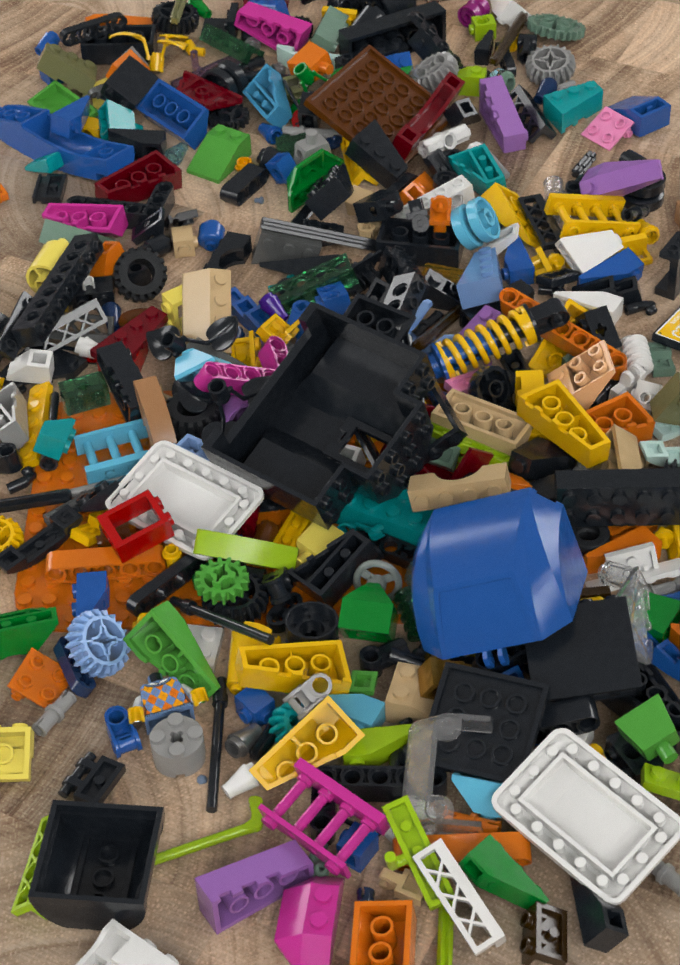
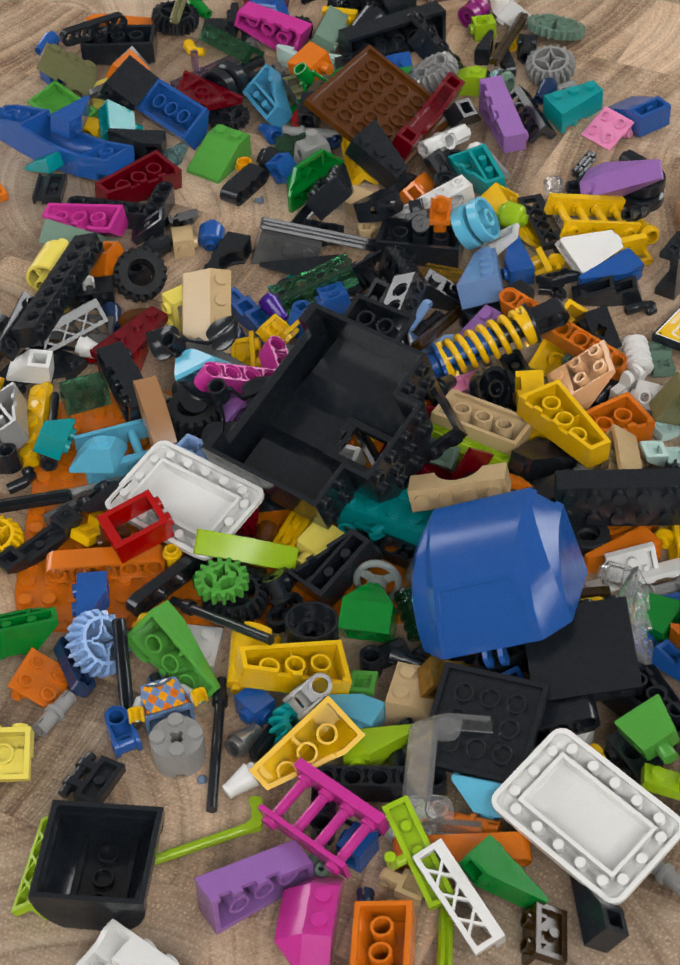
(99, 455): none -> medium azure slope
(122, 663): none -> black axle
(156, 61): yellow plant -> none
(446, 384): none -> black cone
(512, 213): none -> lime head
(594, 299): white slope -> none

